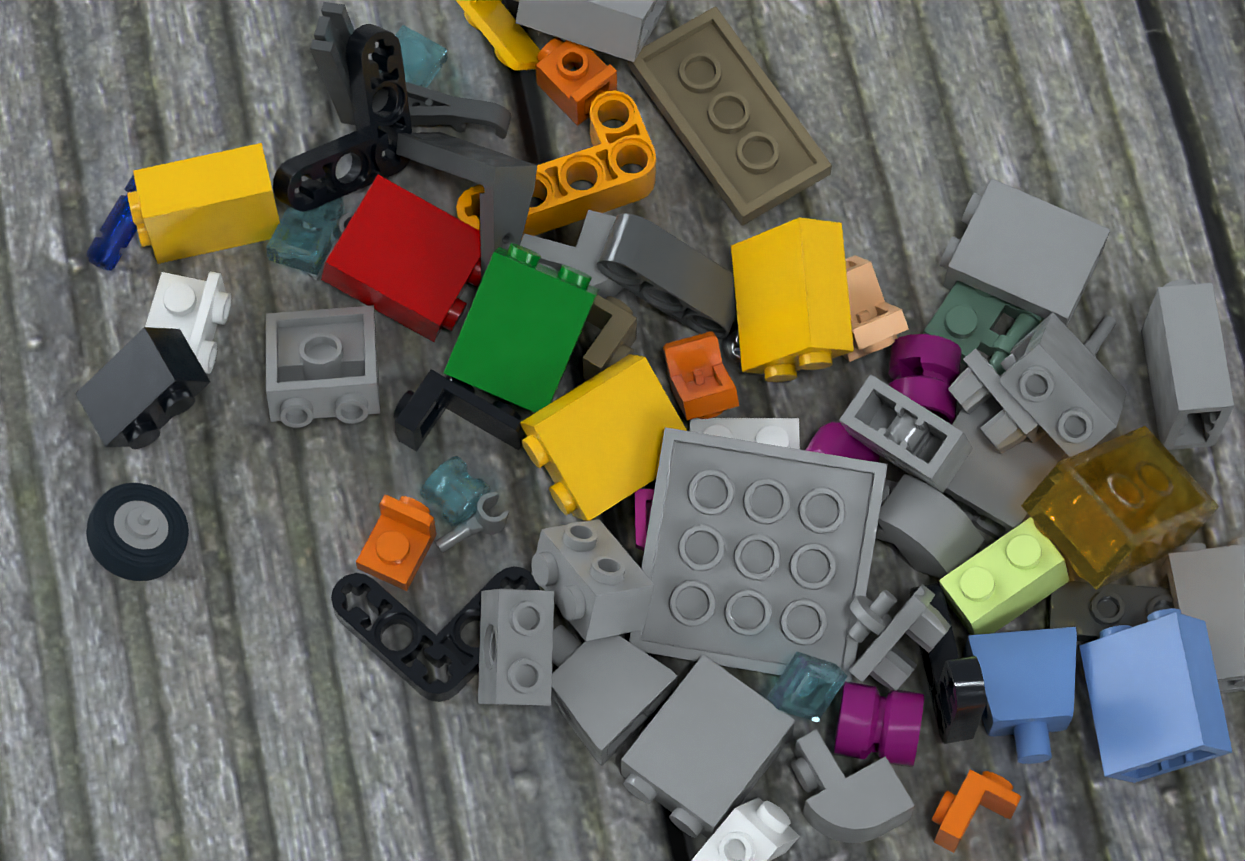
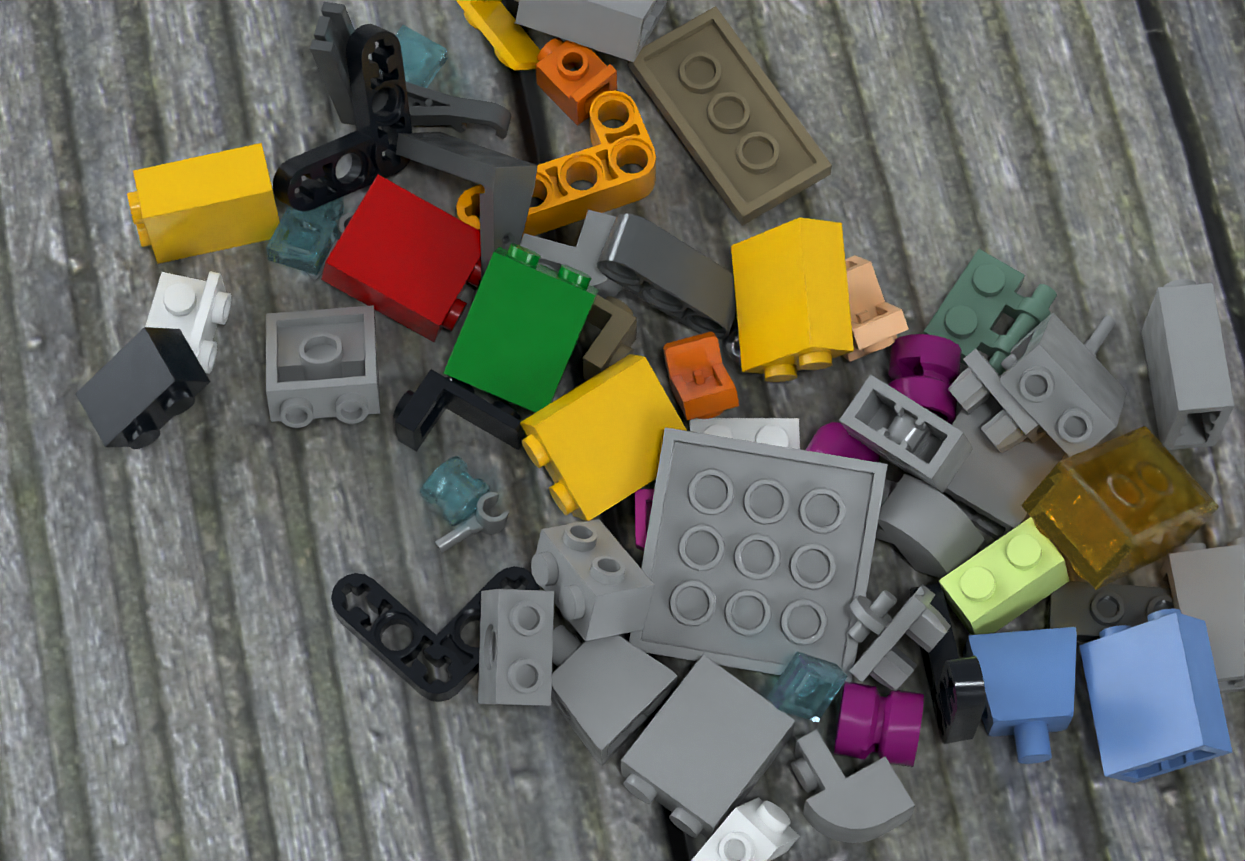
(116, 231): clear blue axle -> none
(137, 531): black wheel -> none
(398, 541): orange bracket -> none
(957, 811): orange bracket -> none
(1025, 251): light grey panel -> none

